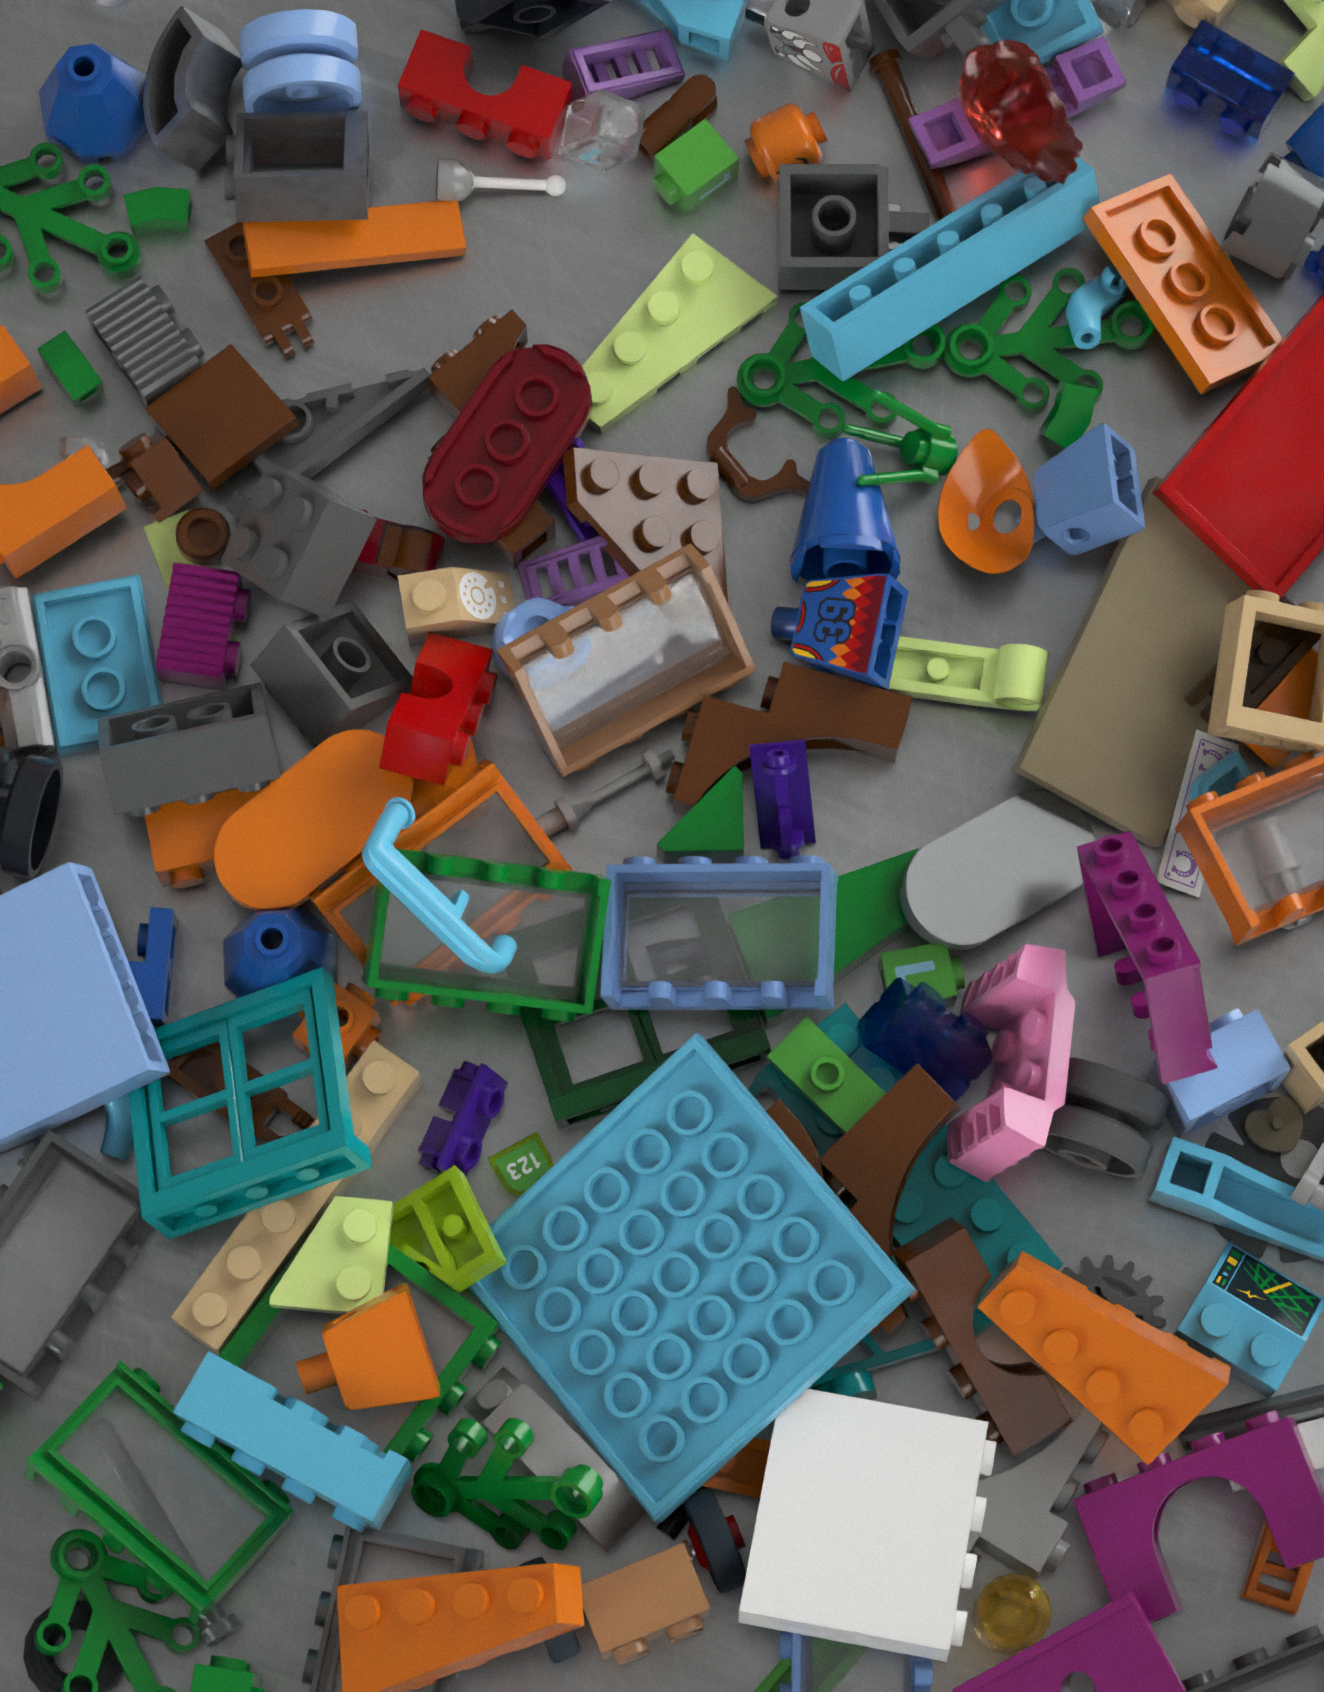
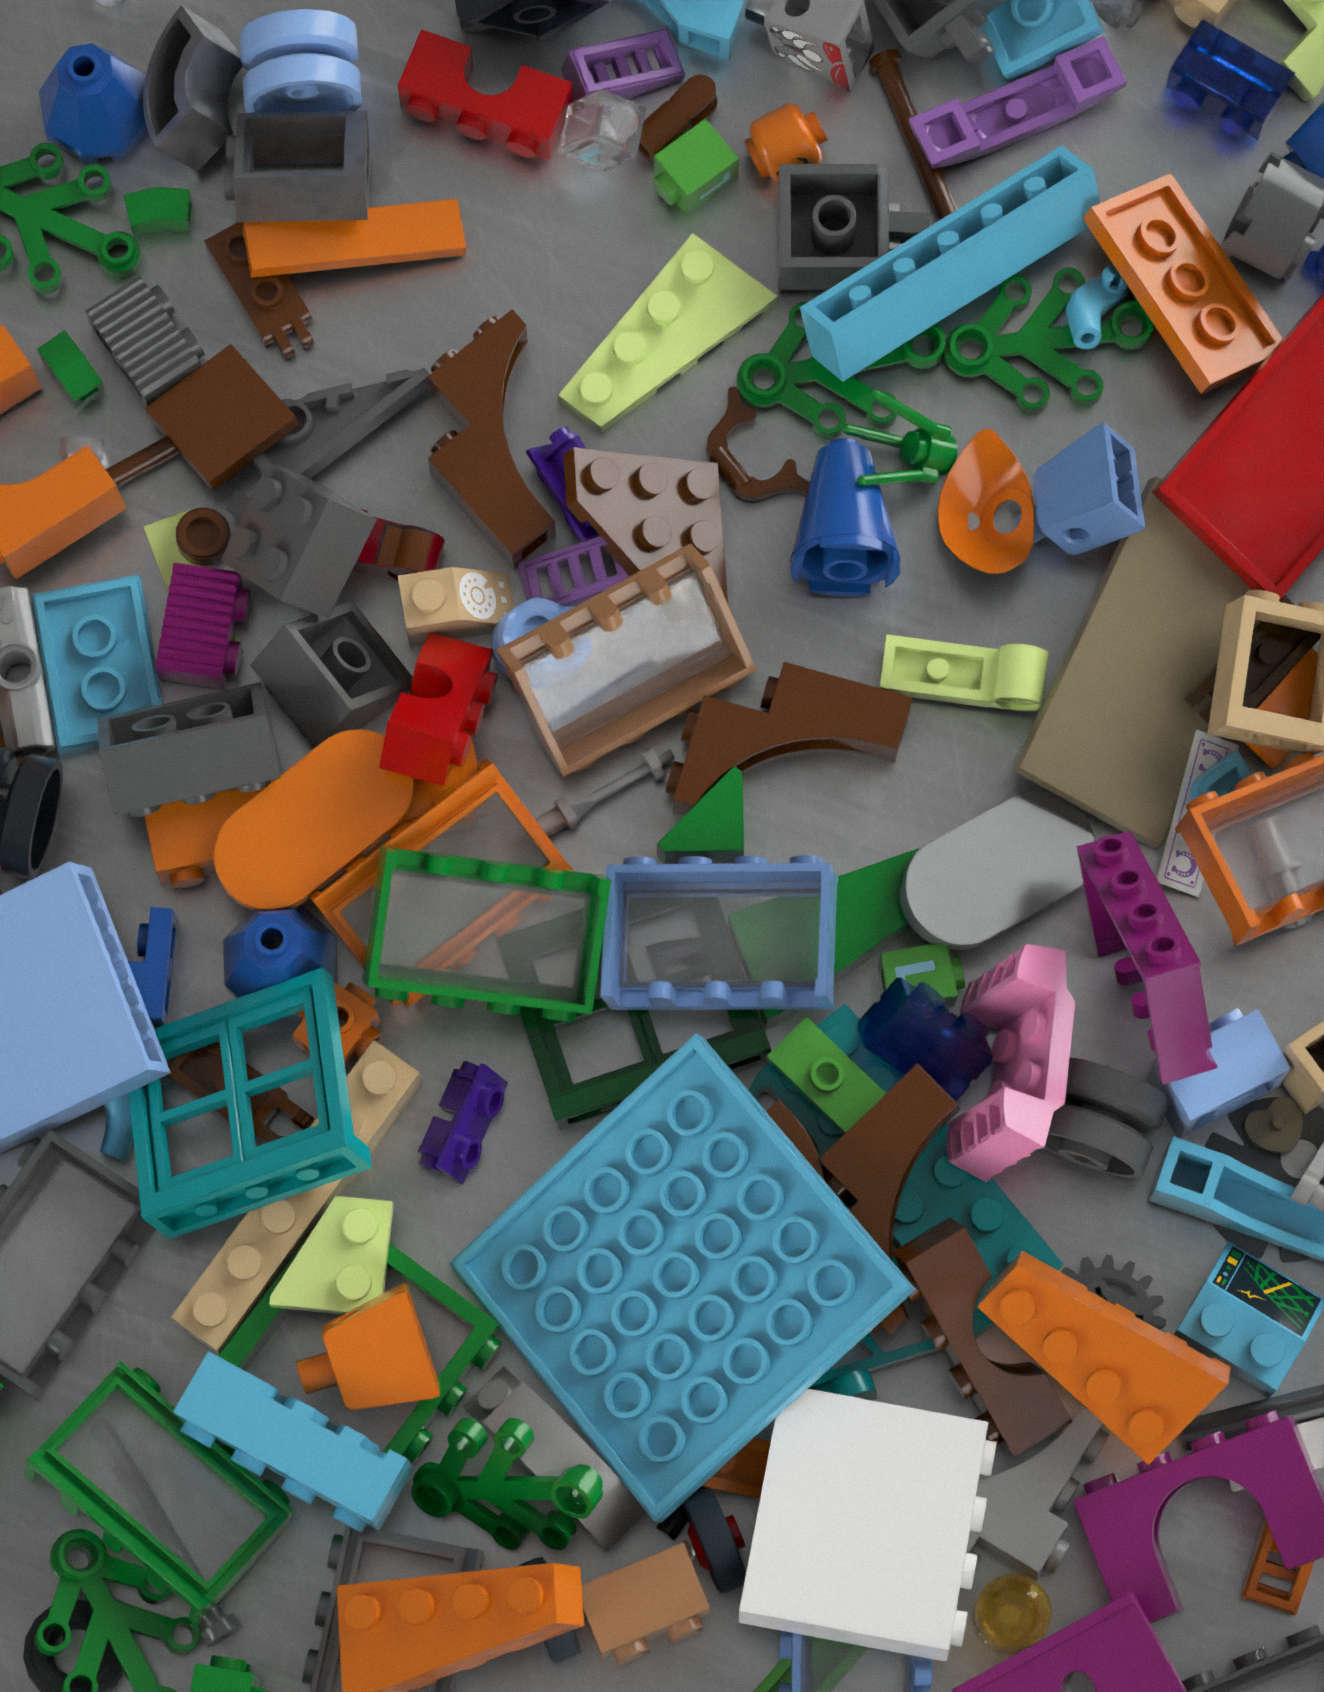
(157, 475): reddish brown brick -> none
(424, 899): medium azure piece -> none
(446, 1231): lime wing -> none
(457, 181): hinge -> none
(506, 443): dark red tile -> none
(521, 1164): tile -> none
(783, 796): dark purple hinge -> none
(846, 626): blue torso -> none
(1018, 111): clear red hair -> none
(1070, 412): green piece -> none

